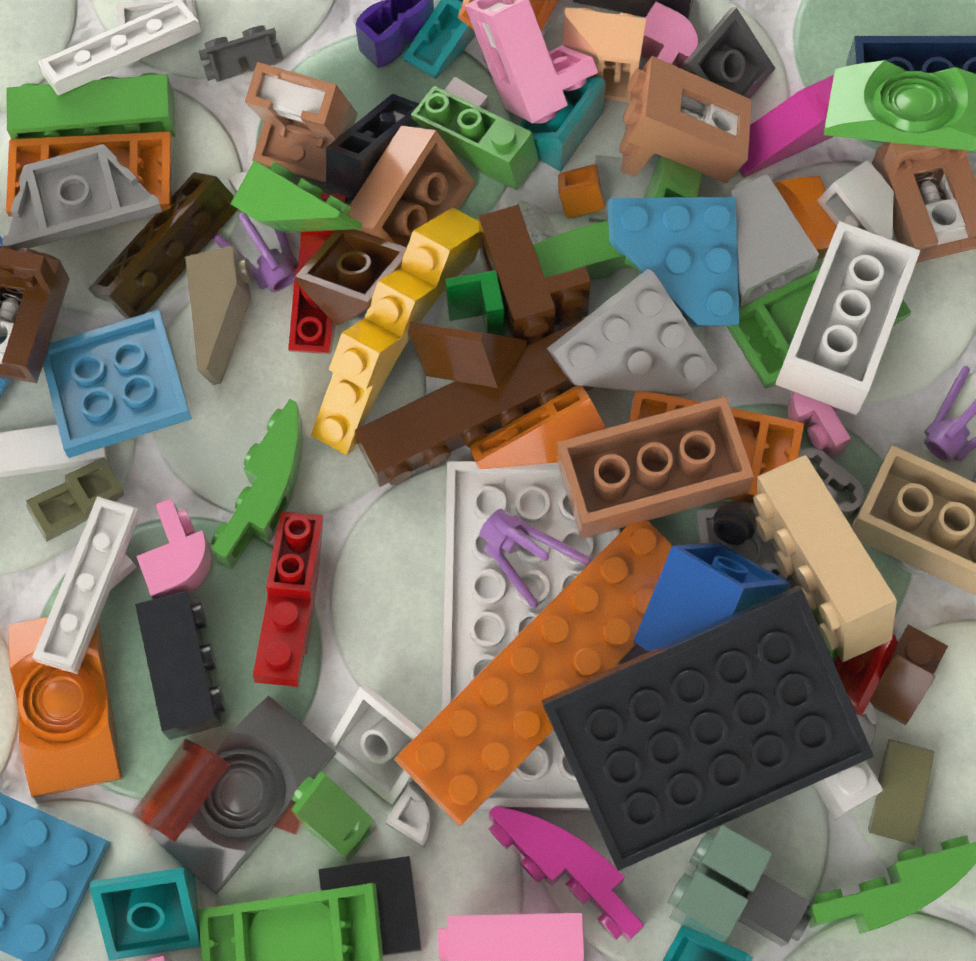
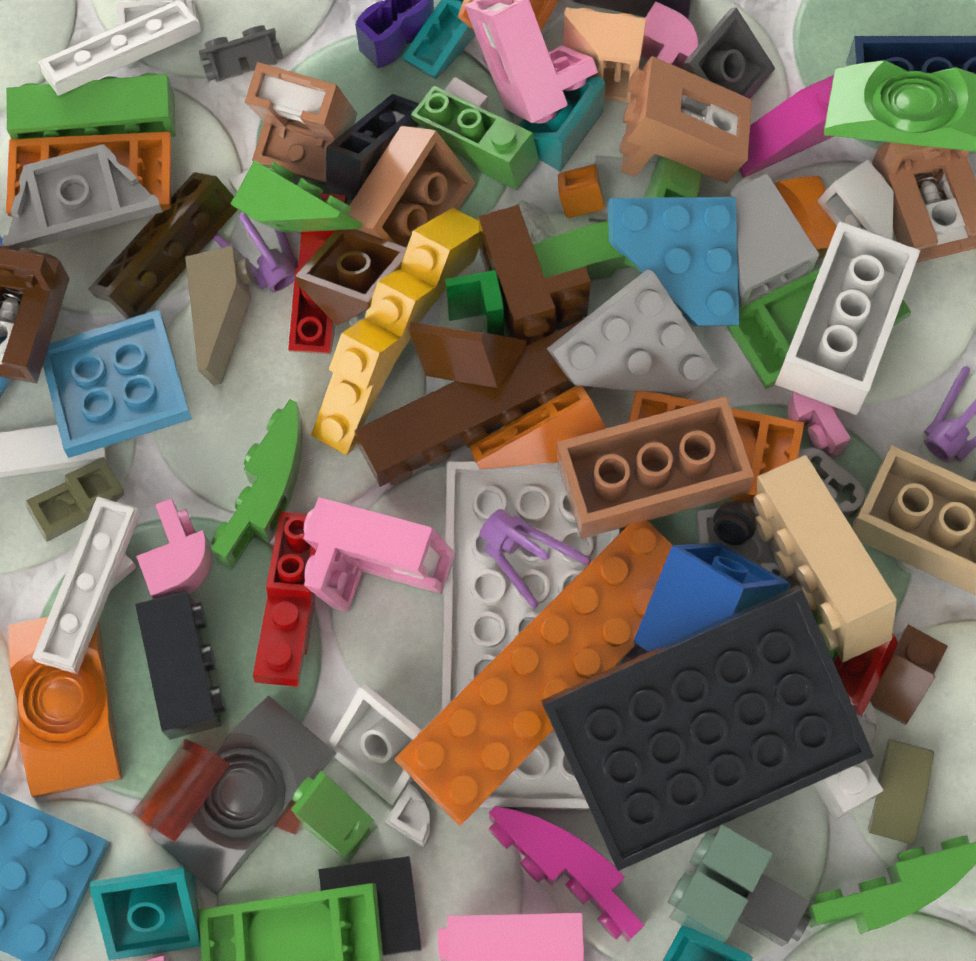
(365, 541): none -> bright pink brick

